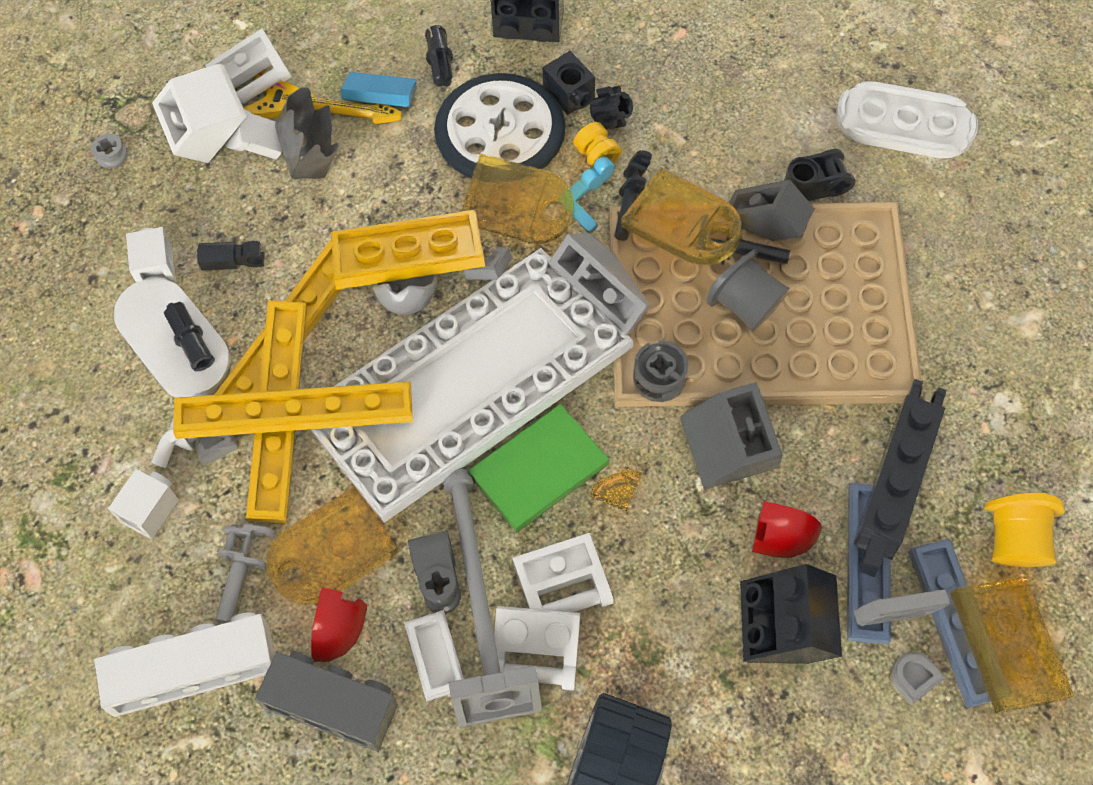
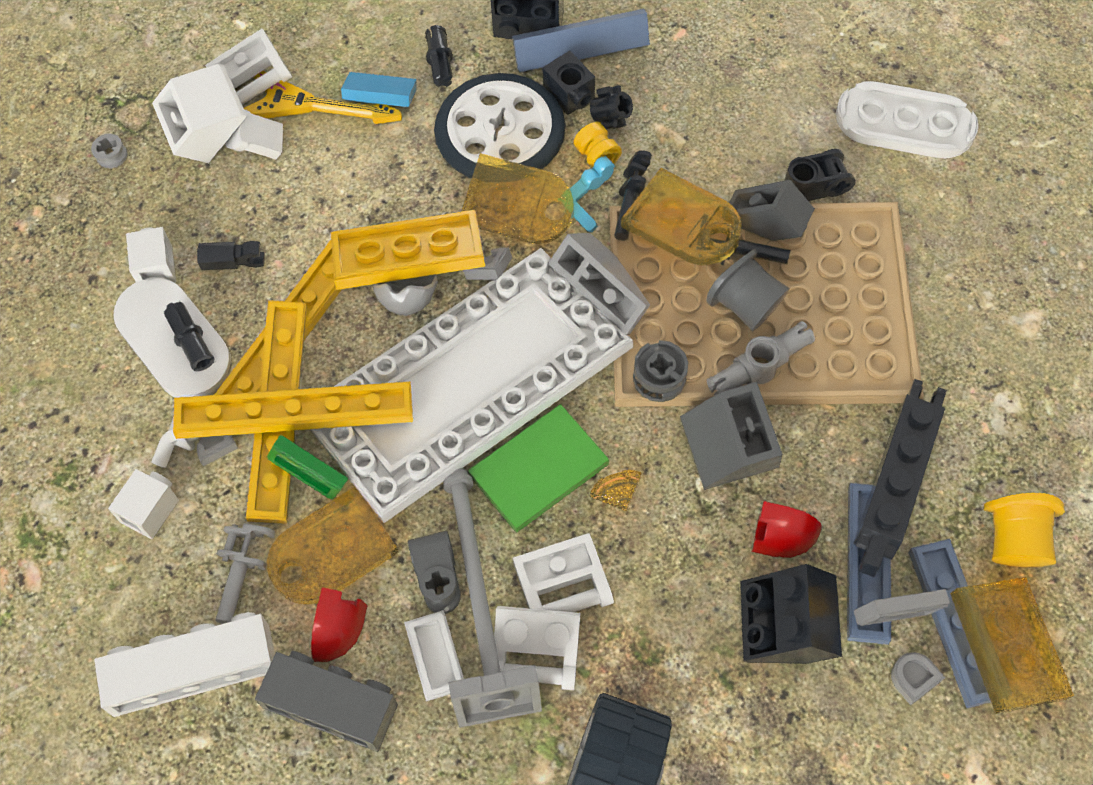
(306, 467): none -> green tile
(315, 126): flat silver piece -> none
(582, 38): none -> sand blue tile
(773, 349): none -> light grey pin

